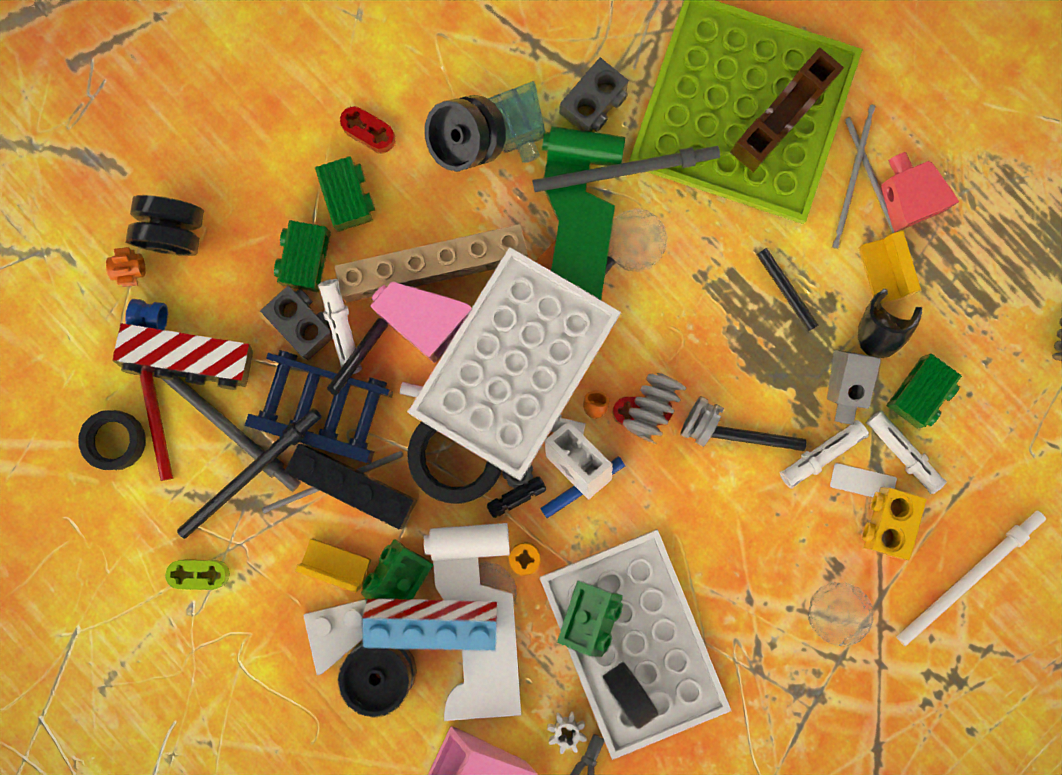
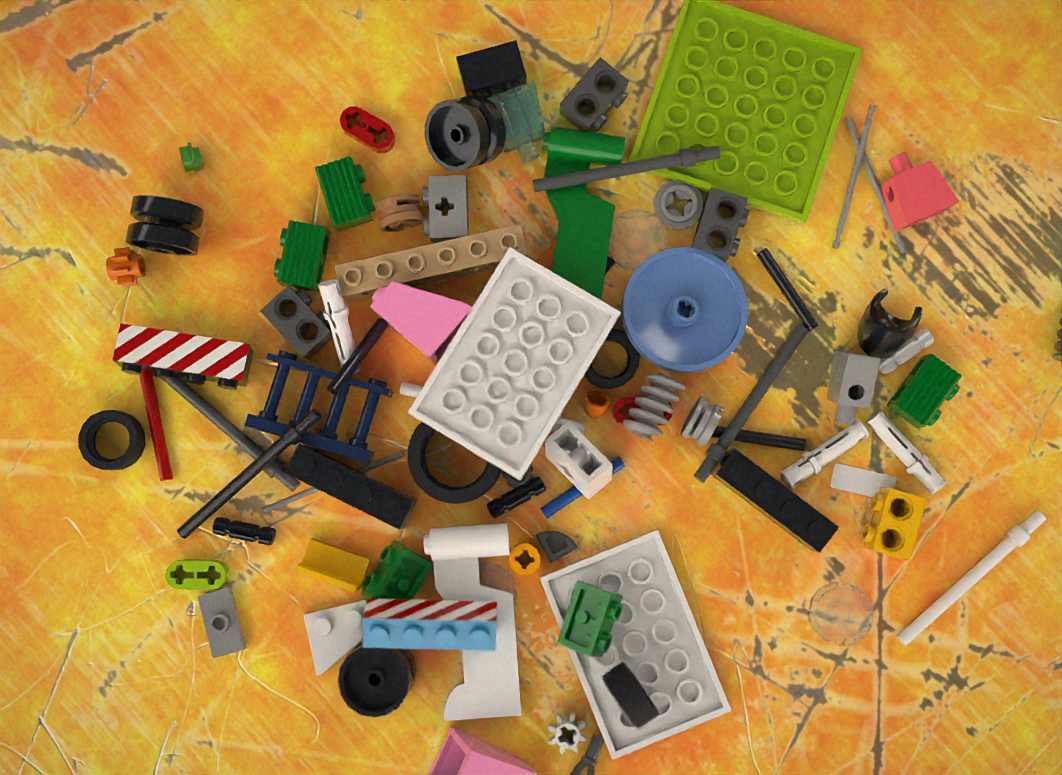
(147, 315): blue wheel -> none
(190, 157): none -> bright green plate
(221, 622): none -> light grey plate
(244, 531): none -> black axle
(399, 212): none -> medium nougat wheel
(449, 191): none -> light grey brick
(492, 70): none -> black brick
(555, 544): none -> dark grey tile
(628, 373): none -> black tyre
(682, 192): none -> light grey gear
(684, 310): none -> medium blue dish
(713, 224): none -> dark grey brick
(717, 452): none -> dark grey bar
(774, 500): none -> black brick
(786, 110): reddish brown arch -> none
(890, 267): yellow panel -> none
(919, 341): none -> white axle

